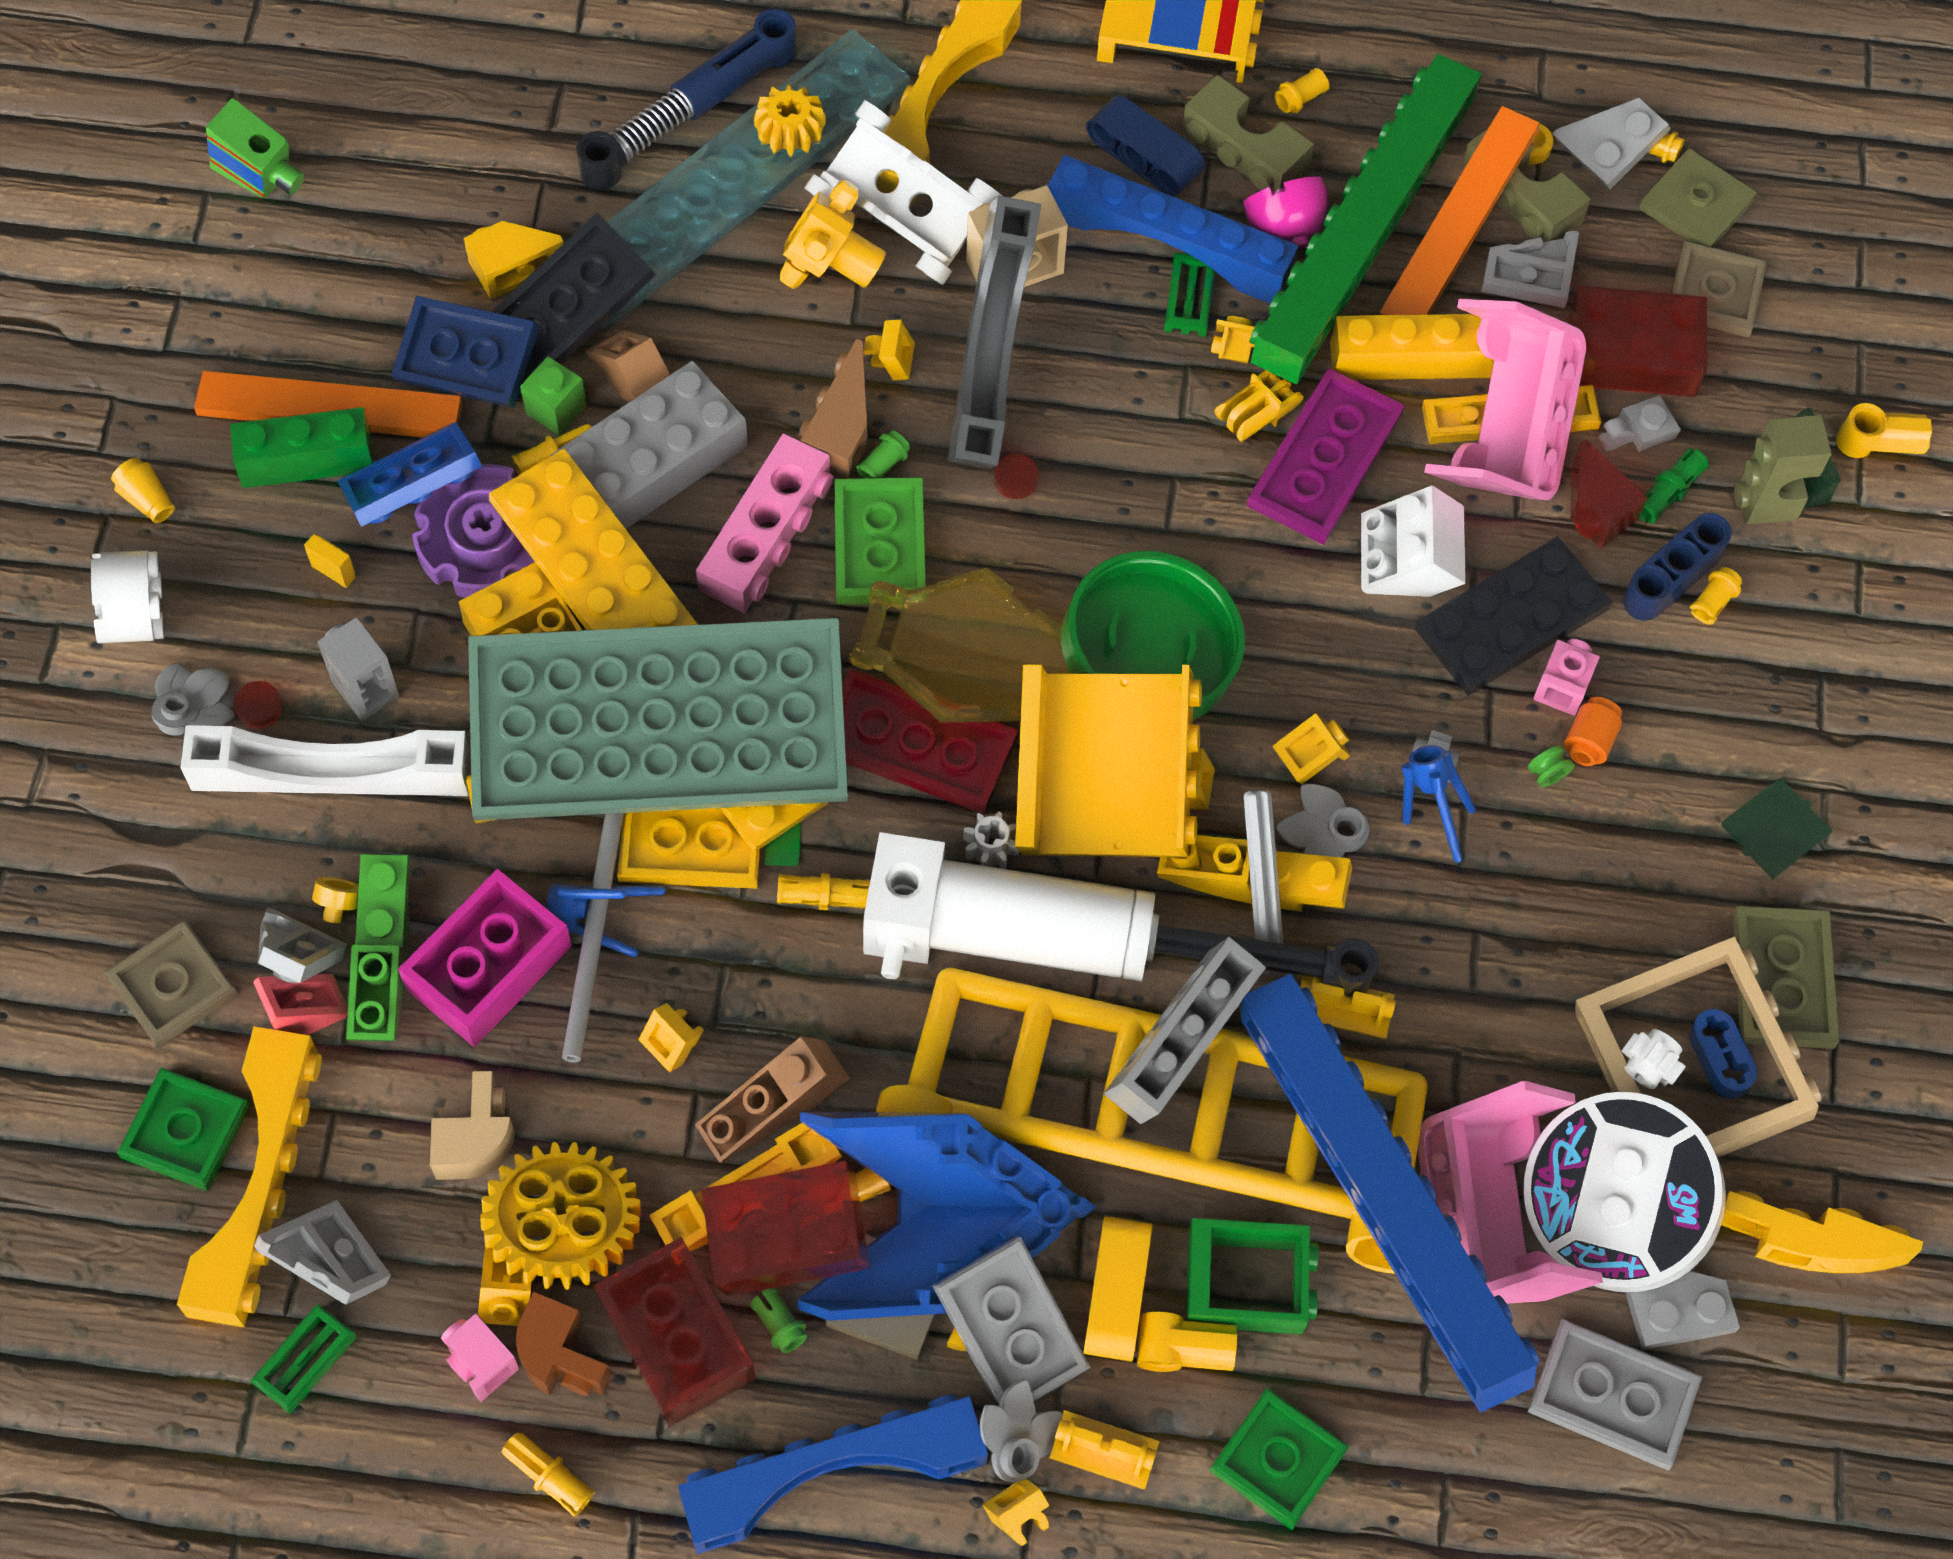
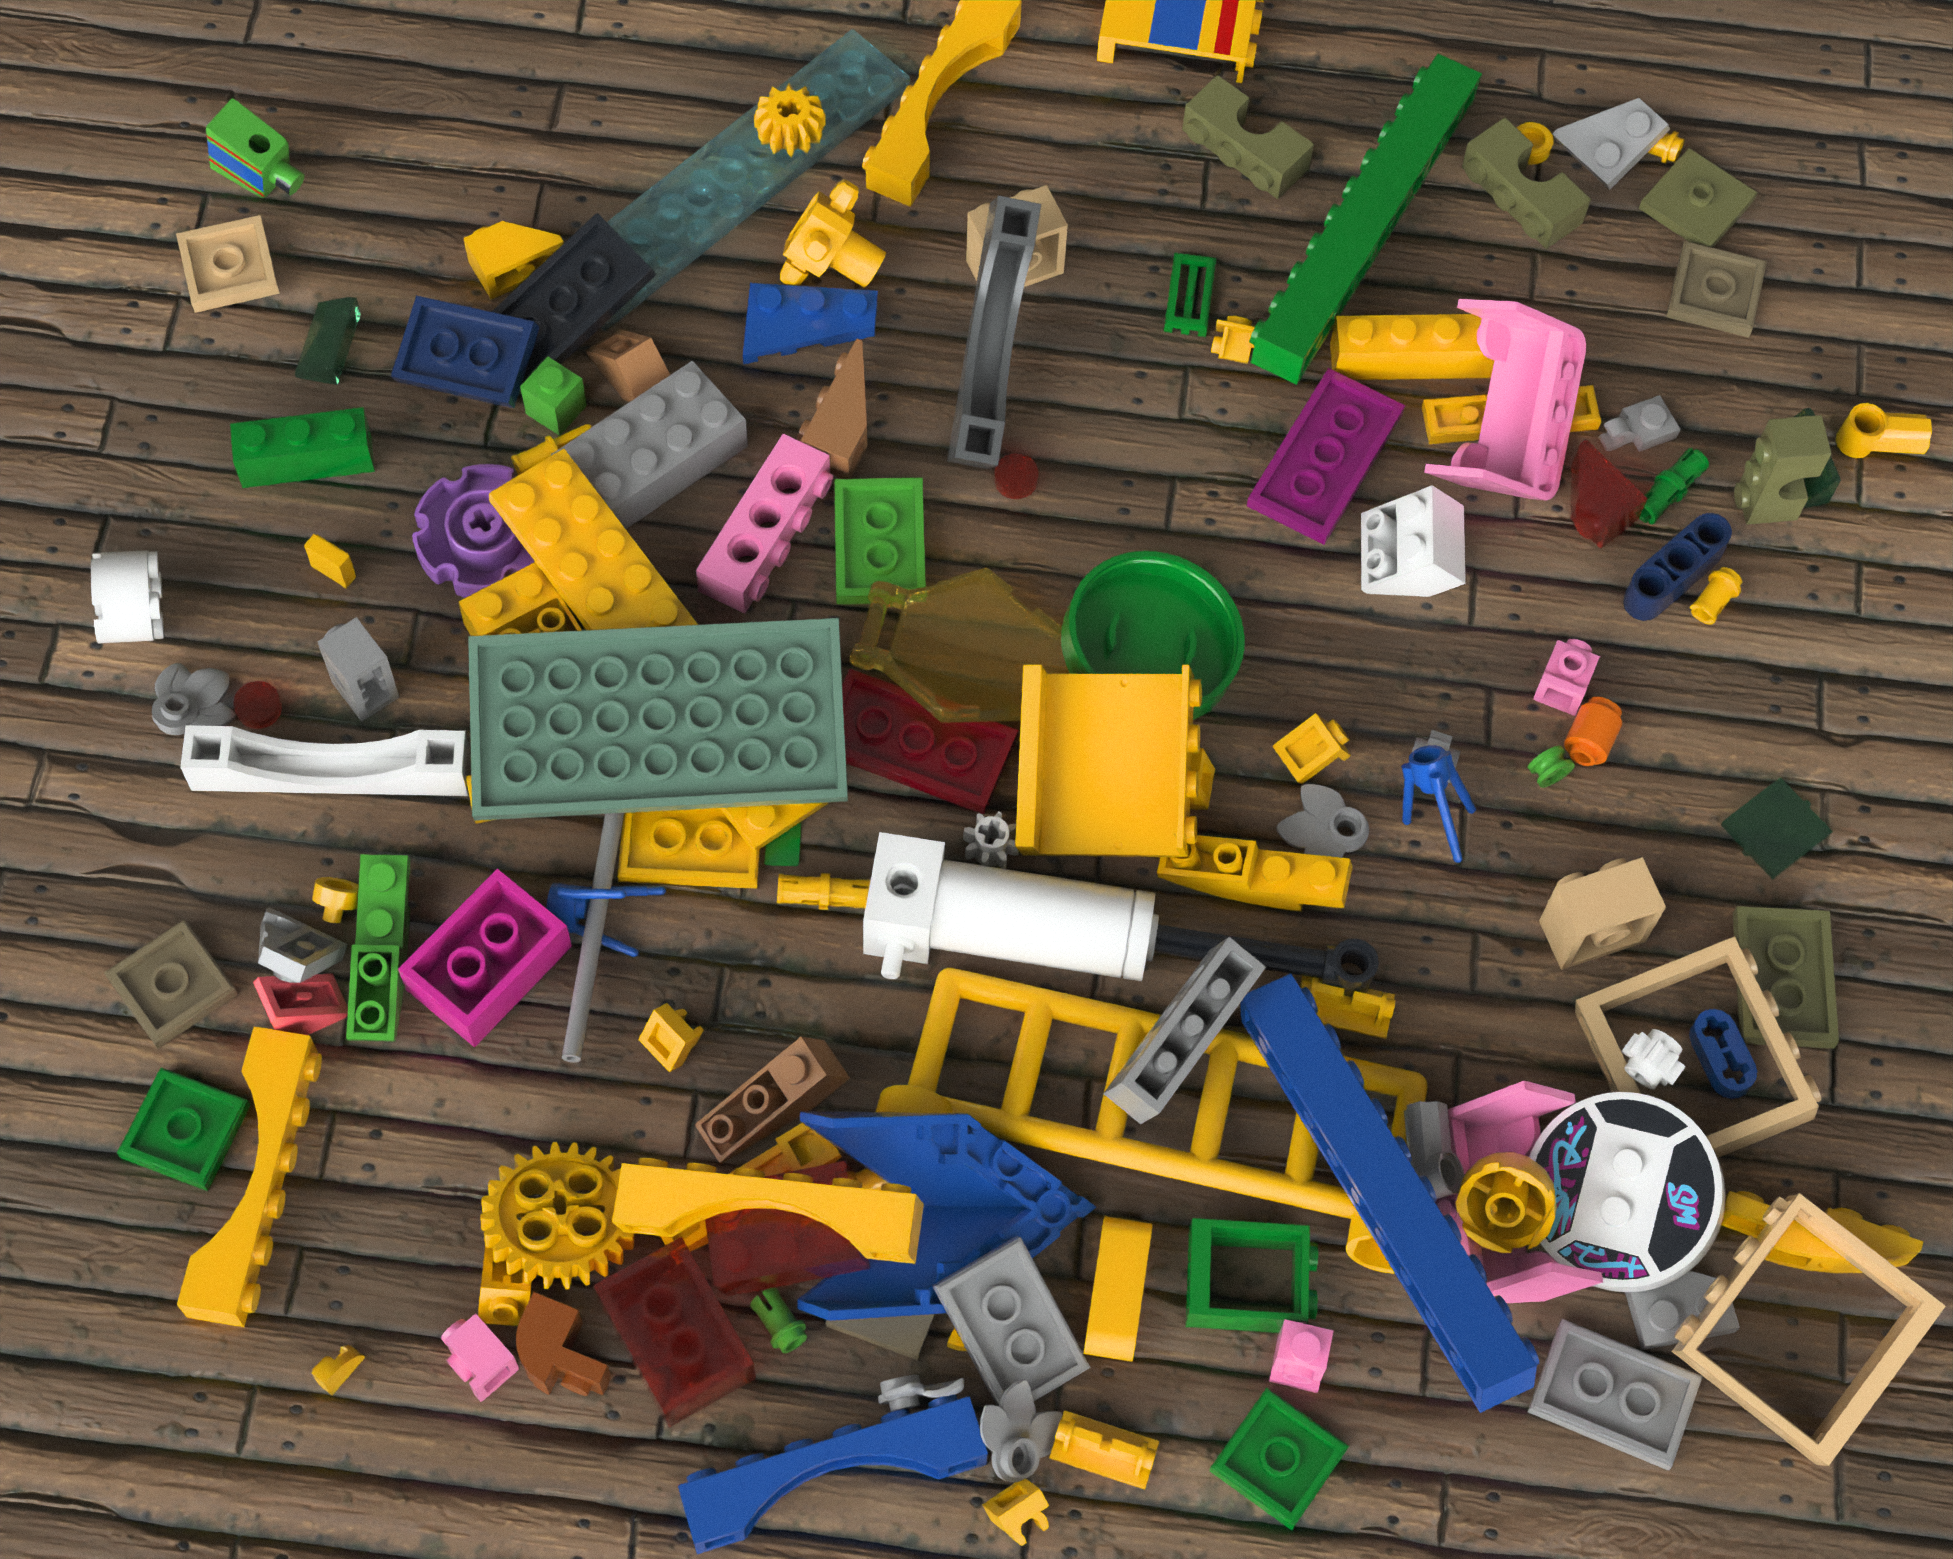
(143, 489): yellow cone -> none
(227, 263): none -> tan plate
(269, 397): orange tile -> none
(319, 1368): green tile -> none
(326, 1252): light grey wing -> none
(329, 340): none -> clear green slope
(332, 1373): none -> yellow tile
(409, 474): blue plate -> none
(477, 1143): tan brick -> none
(548, 1474): yellow axle -> none
(669, 1200): none -> yellow arch
(765, 46): piece -> none
(803, 316): none -> blue wing
(871, 153): white piece -> none
(889, 451): bright green pin -> none
(892, 350): yellow tile -> none
(906, 1390): none -> light grey plate
(1145, 145): dark blue beam -> none
(1171, 1343): yellow piece -> none
(1241, 254): blue arch -> none
(1258, 405): yellow arm -> none
(1263, 867): light grey axle -> none
(1290, 212): dark pink cylinder -> none
(1293, 95): yellow pin -> none
(1301, 1355): none -> bright pink brick
(1431, 1146): none -> light grey piece
(1462, 215): orange tile -> none
(1506, 1202): none -> yellow cylinder
(1513, 615): black plate -> none
(1532, 270): light grey wing -> none
(1601, 912): none -> tan brick
(1642, 340): clear red brick -> none
(1875, 1374): none -> tan window

